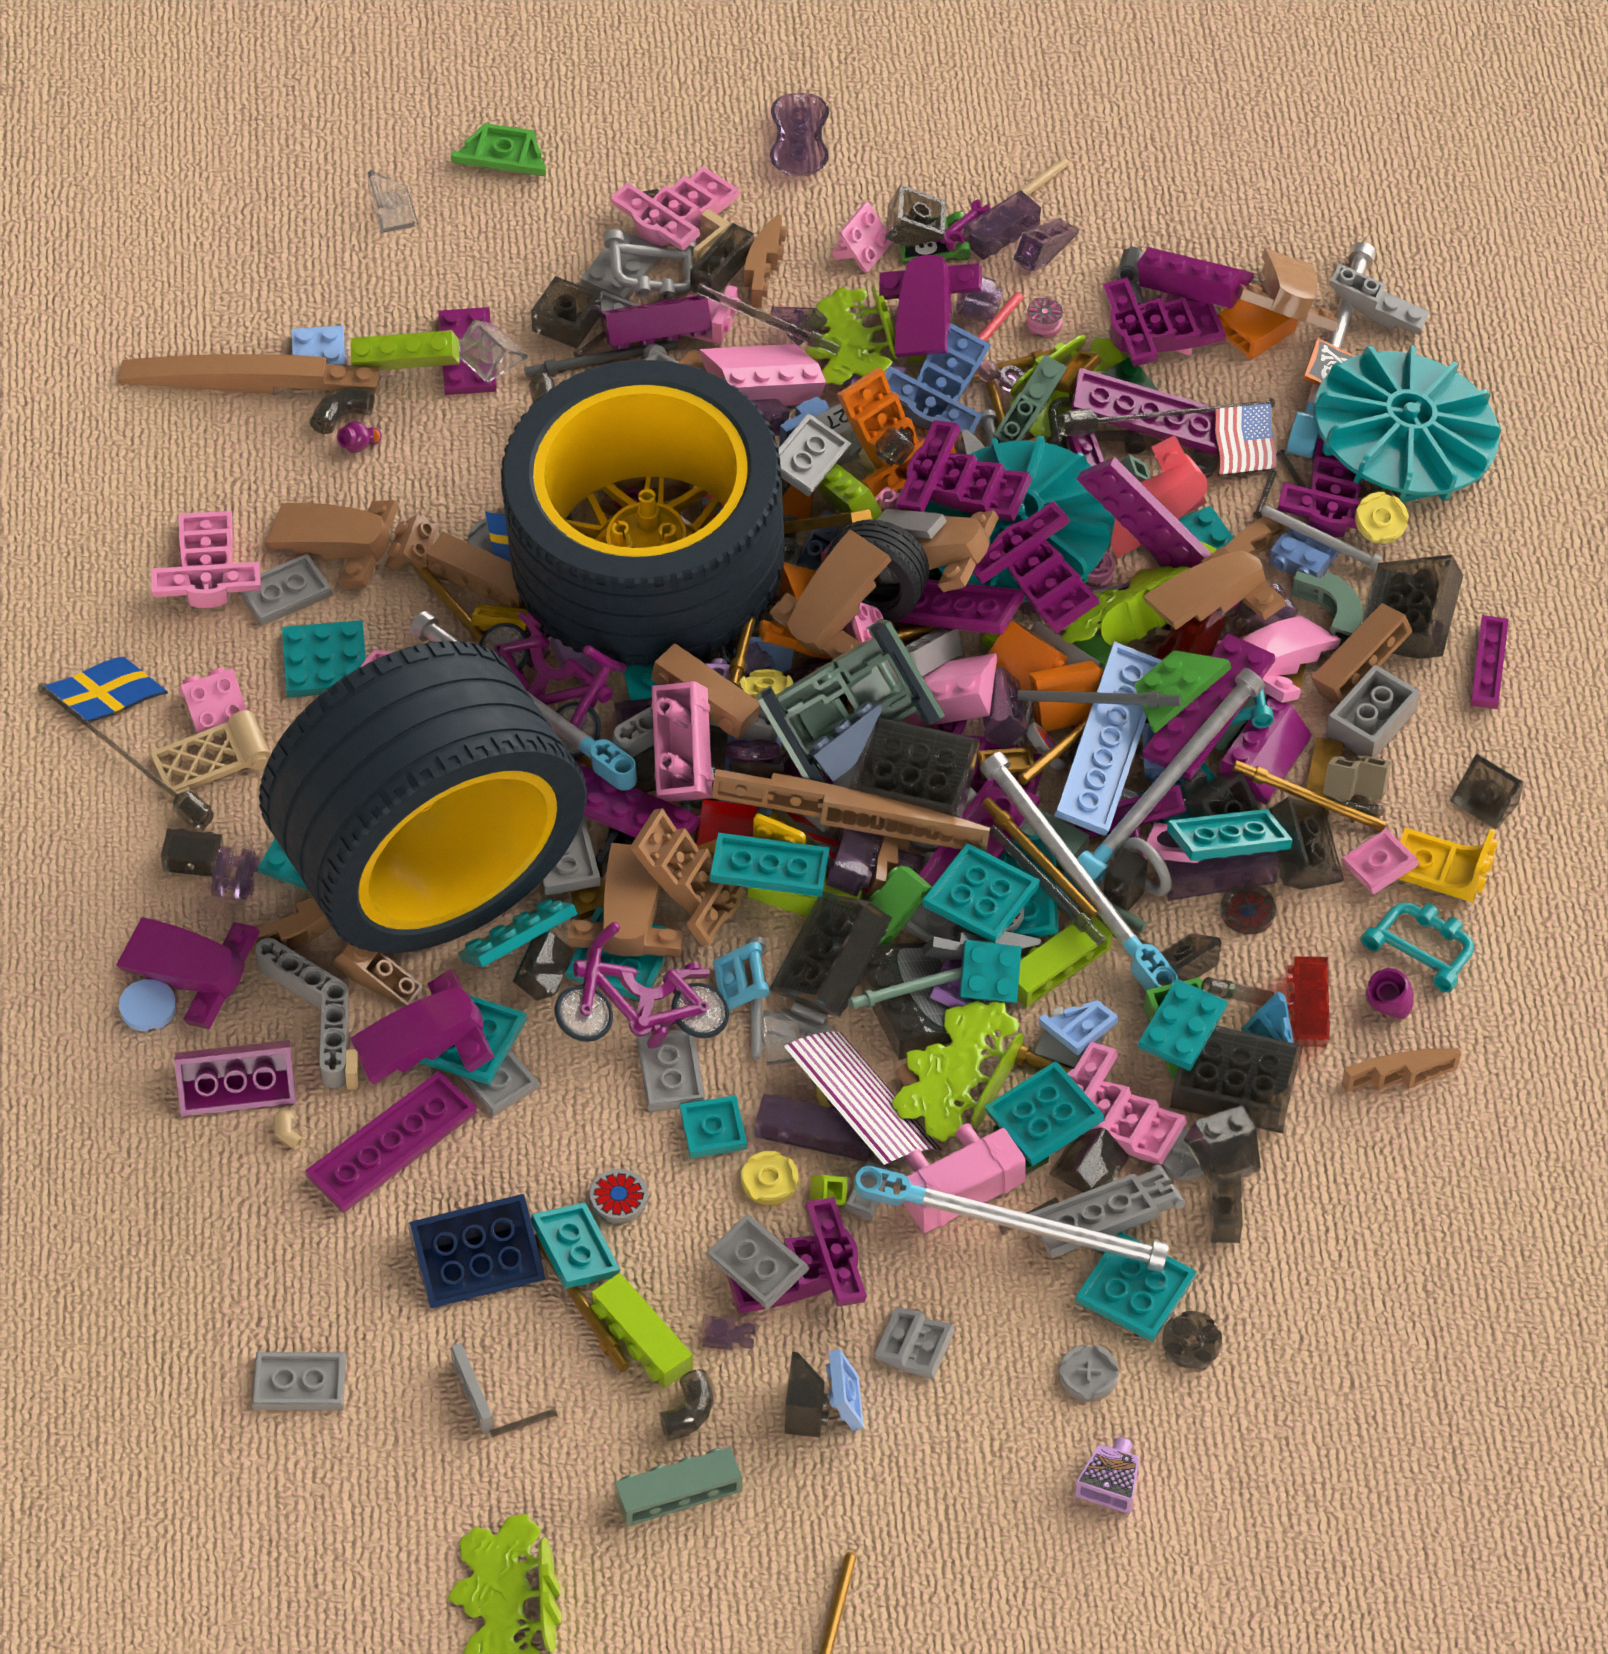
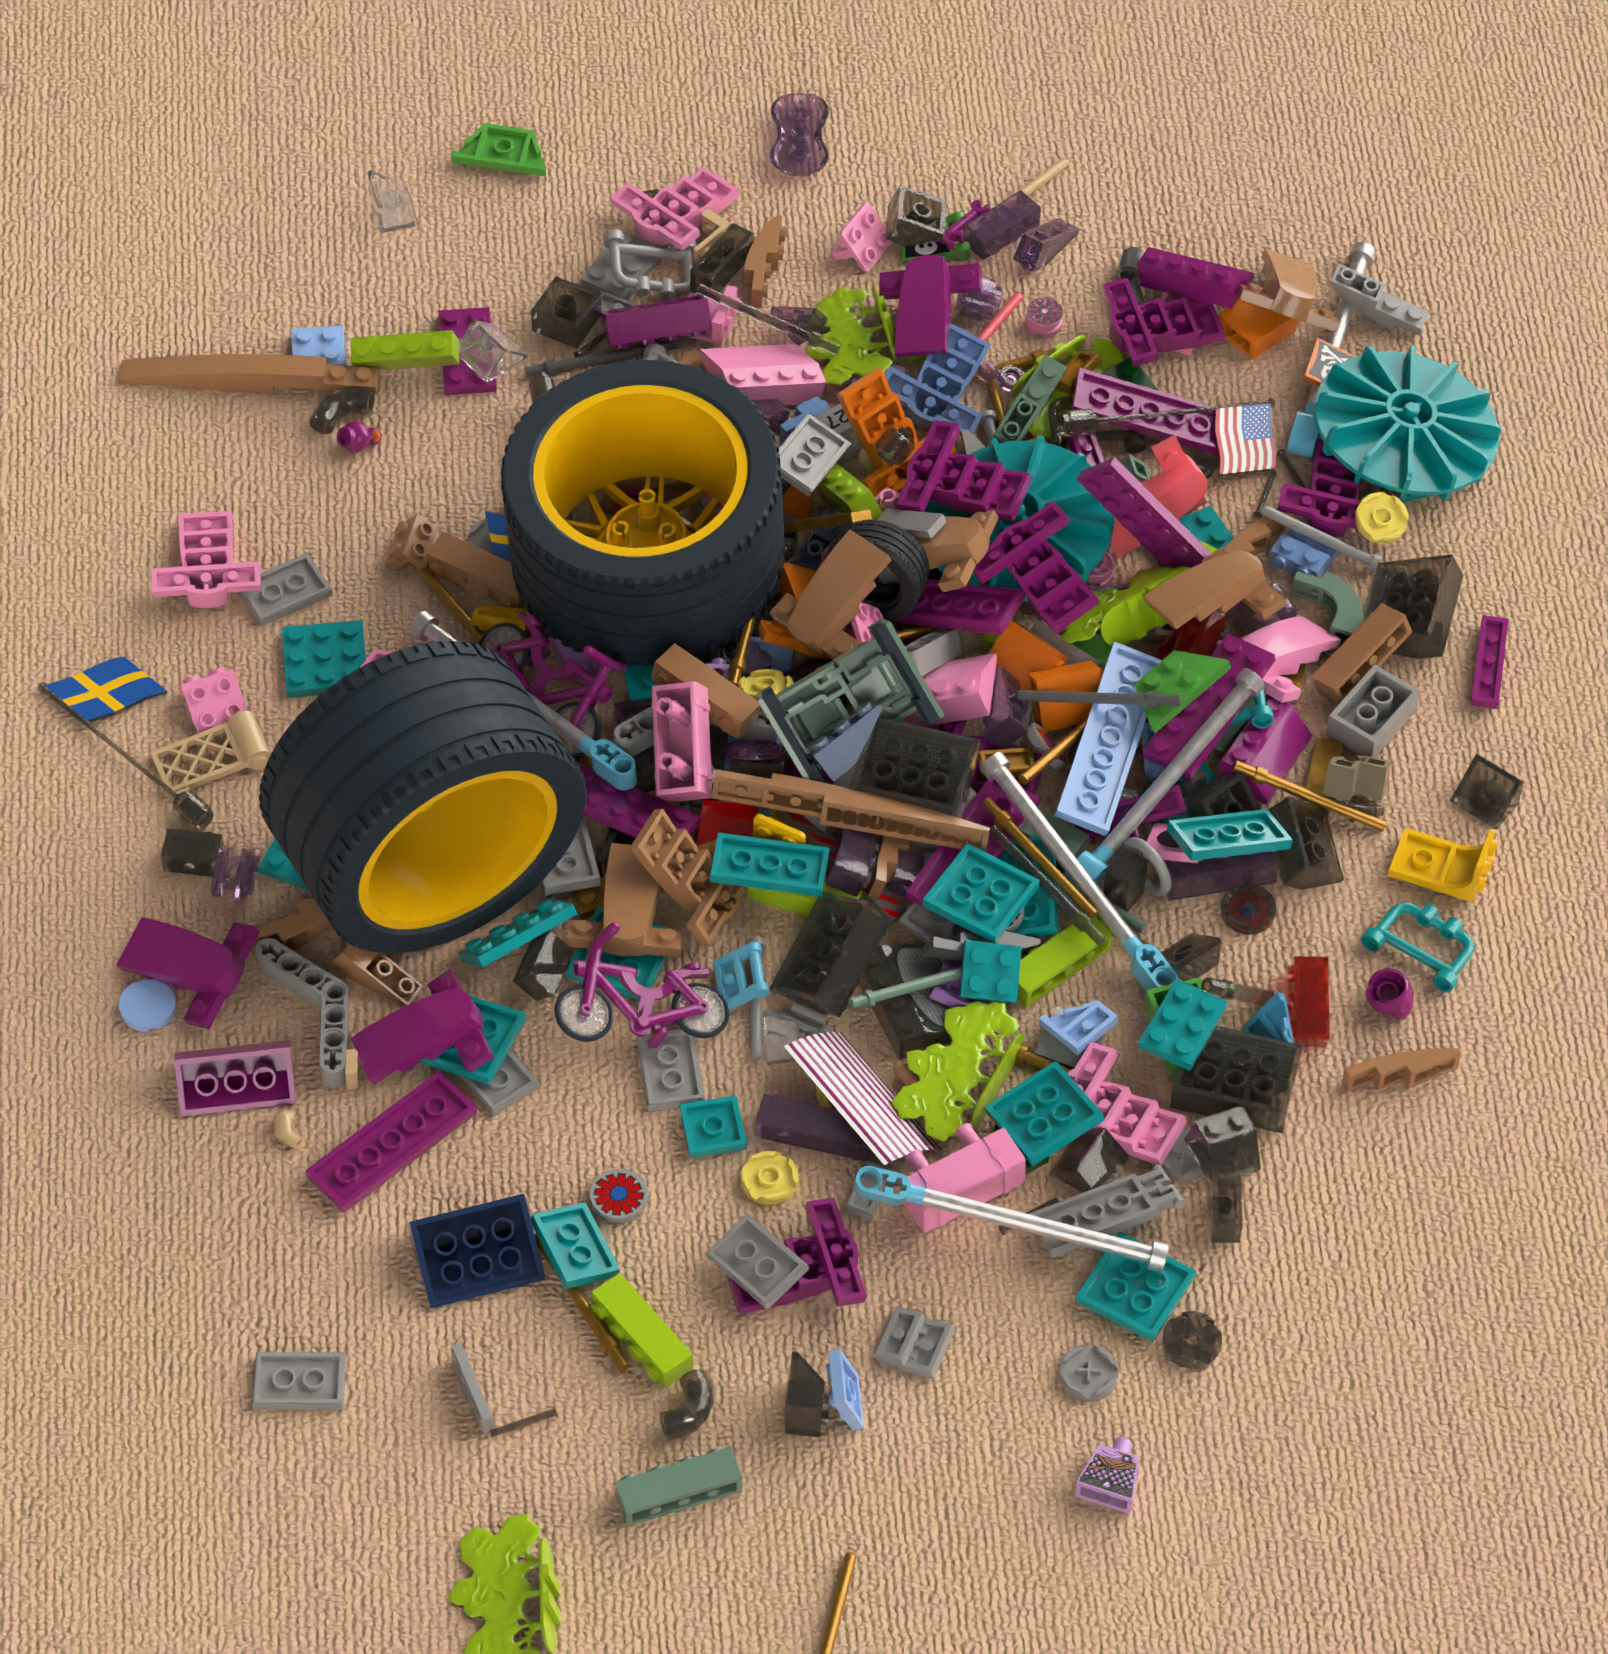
(336, 534): medium nougat slope -> none
(722, 1333): plate -> none
(828, 1187): lime slope -> none
(900, 898): bright green brick -> none
(1380, 861): bright pink tile -> none

